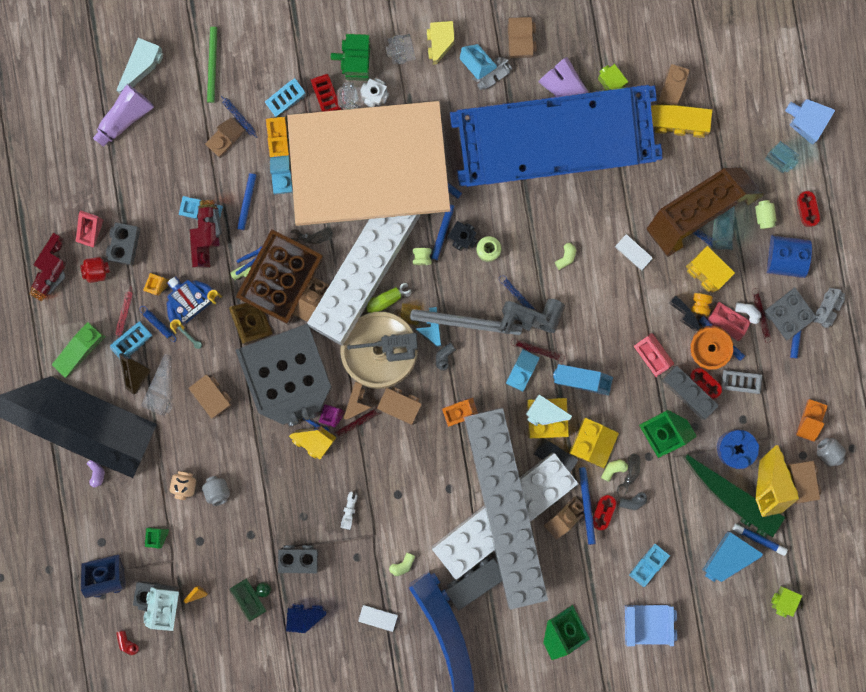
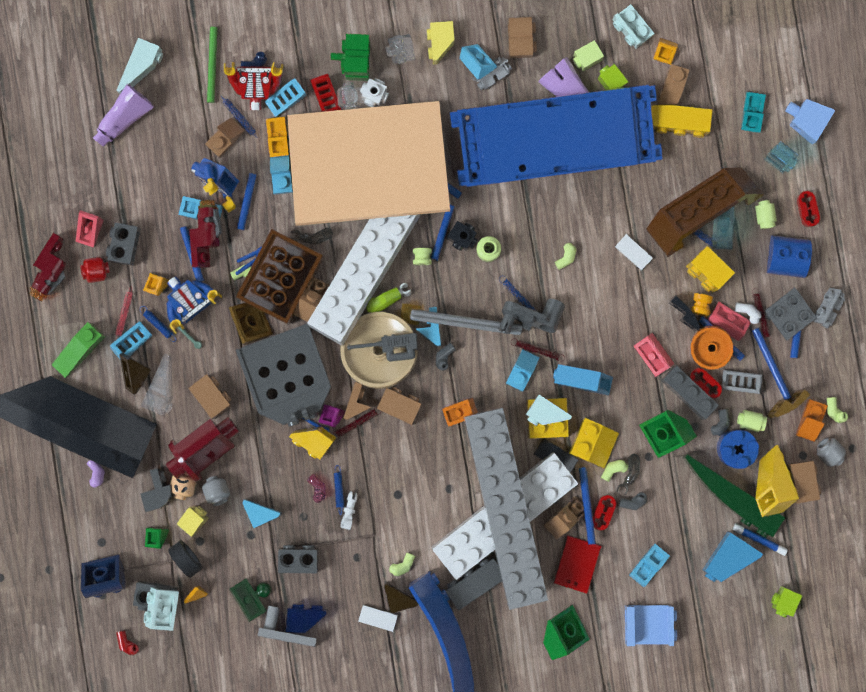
(160, 495): none -> dark grey brick
(185, 559): none -> black tyre
(186, 238): none -> blue bar
(193, 520): none -> light yellow slope
(201, 448): none -> dark red piece
(216, 179): none -> blue torso
(254, 82): none -> torso
(258, 61): none -> dark blue arm
(258, 513): none -> medium azure slope
(270, 626): none -> light grey piece
(319, 488): none -> clear pink arm
(339, 490): none -> blue piece
(398, 600): none -> dark brown slope
(577, 564): none -> red container
(587, 56): none -> yellowish green brick
(632, 26): none -> light aqua bracket
(665, 51): none -> light orange slope
(723, 424): none -> dark grey arm
(752, 421): none -> yellowish green brick
(753, 112): none -> teal slope
(771, 363): none -> blue bar
(783, 406): none -> pearl gold slope
(834, 413): none -> yellowish green arm

